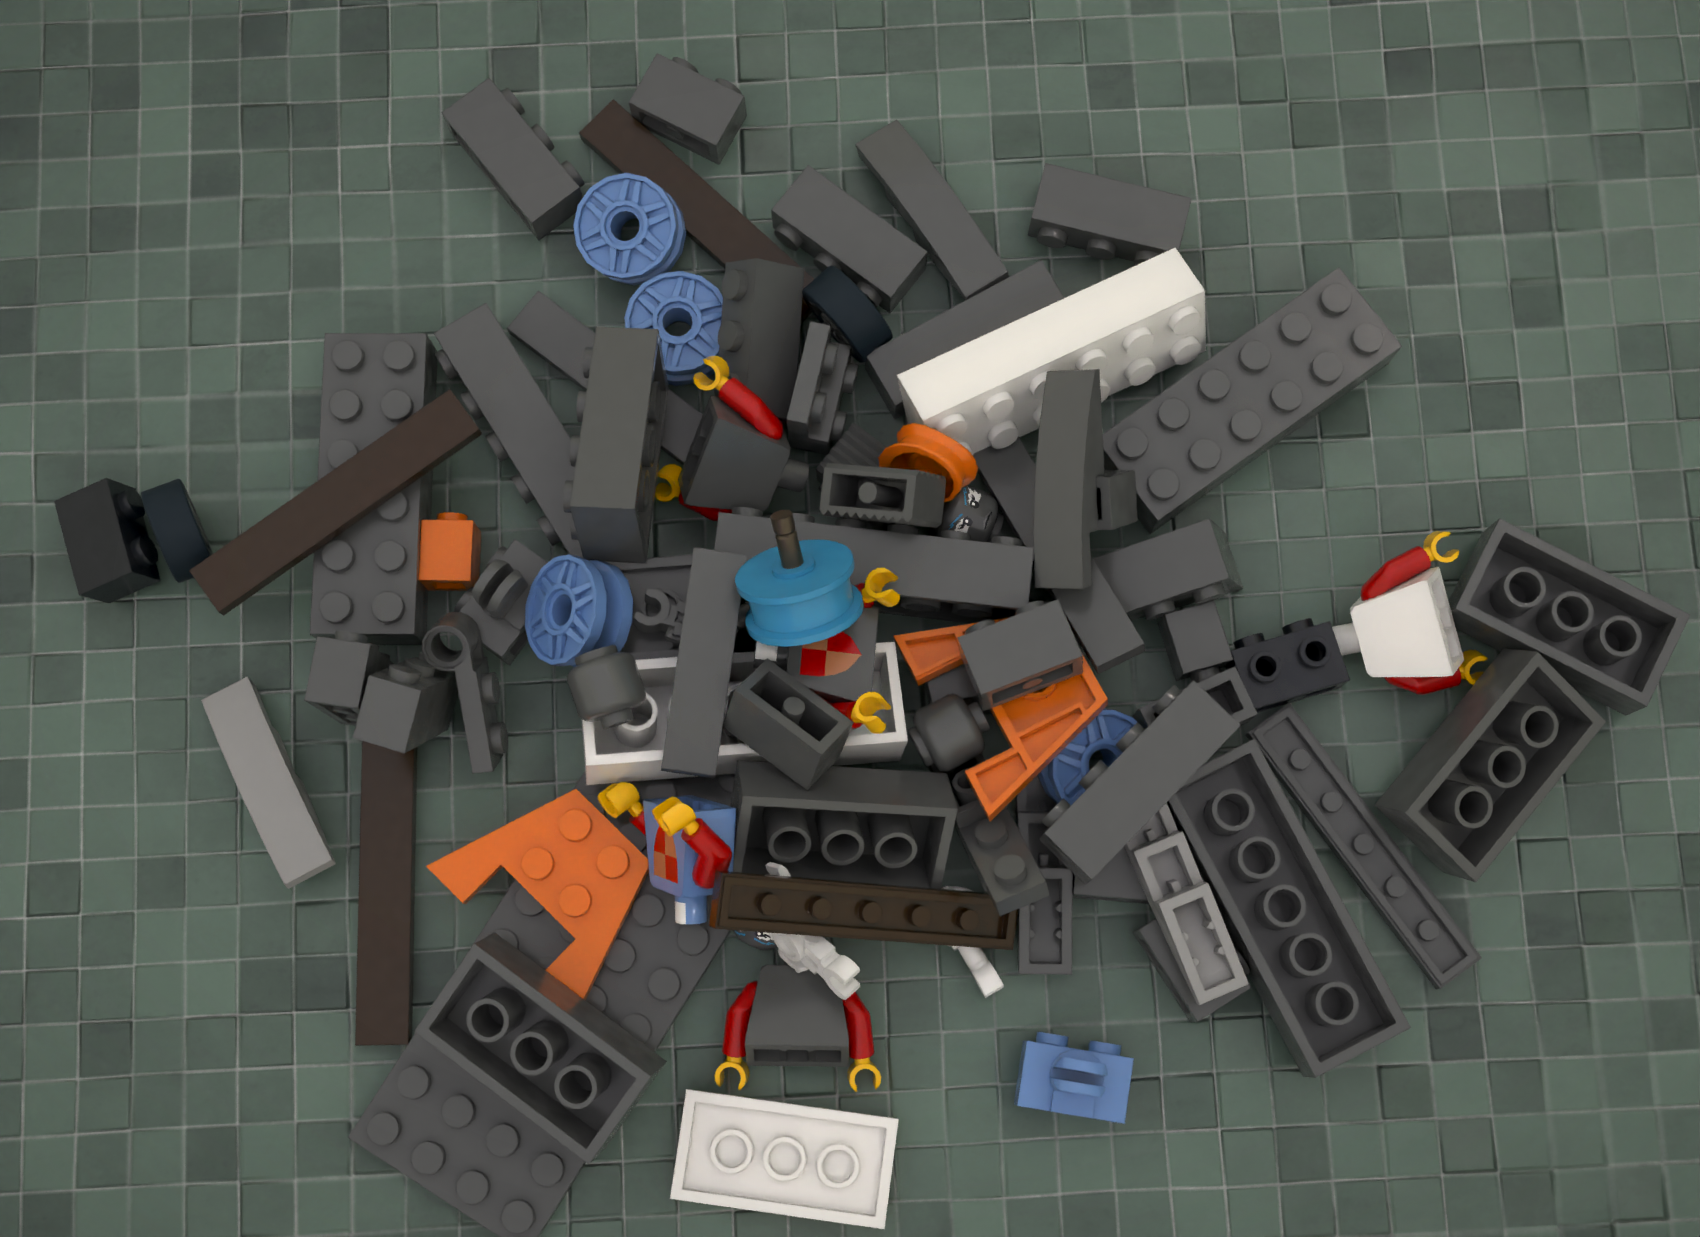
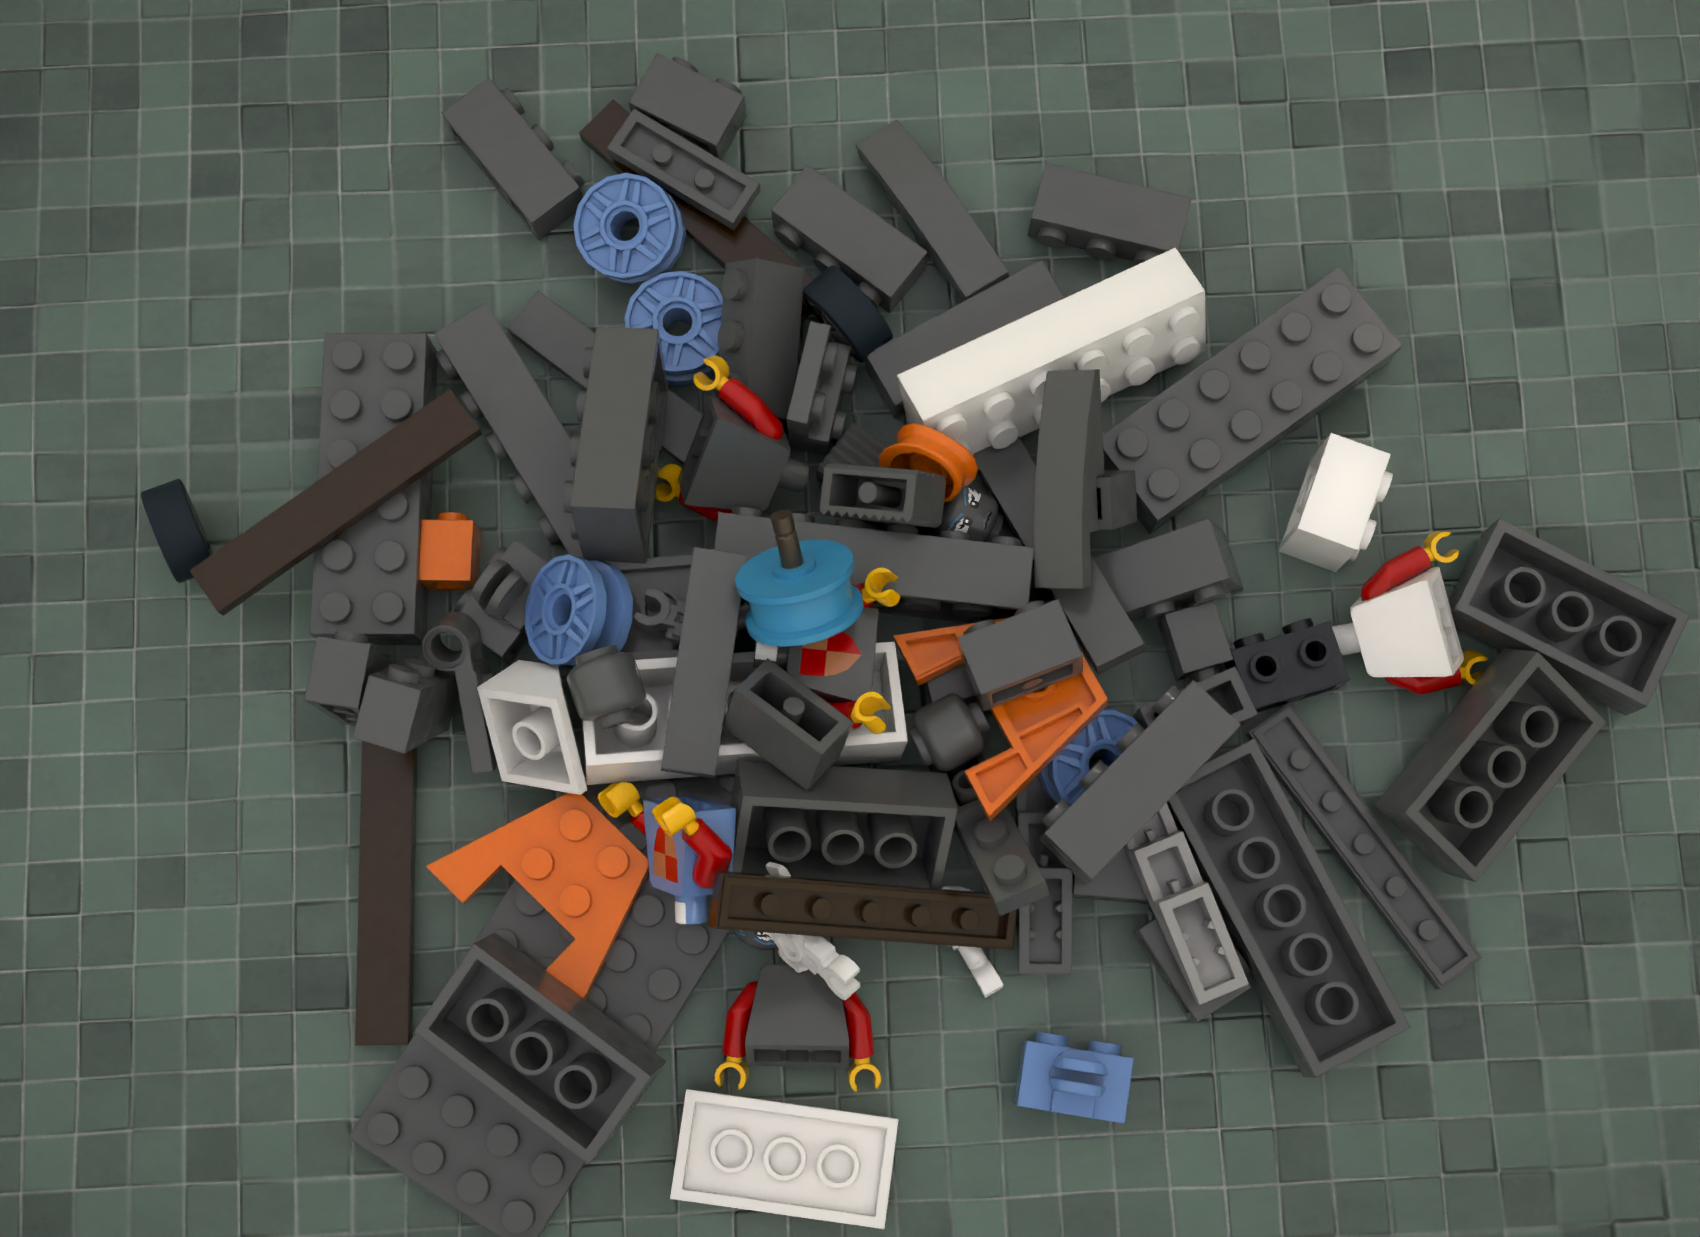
(107, 540): black brick -> none
(268, 782): light grey slope -> none
(532, 728): none -> white slope
(684, 169): none -> dark grey plate
(1336, 502): none -> white brick

